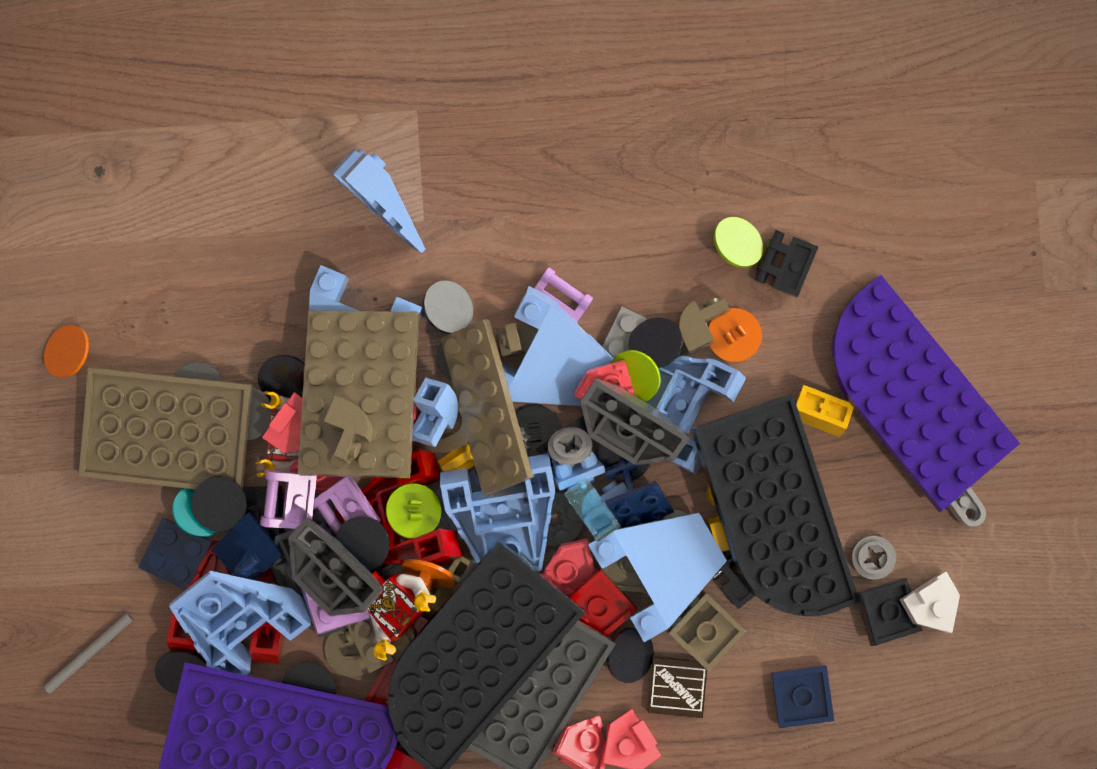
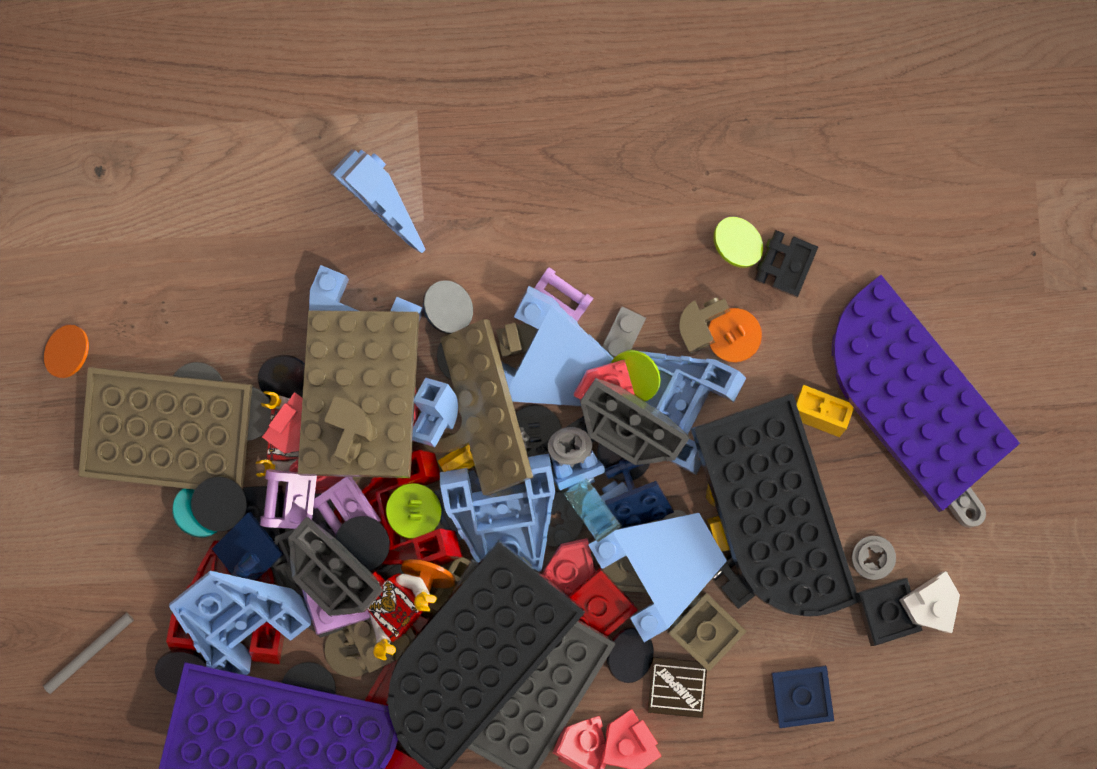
(174, 554): dark blue plate -> none
(658, 340): black piece -> none

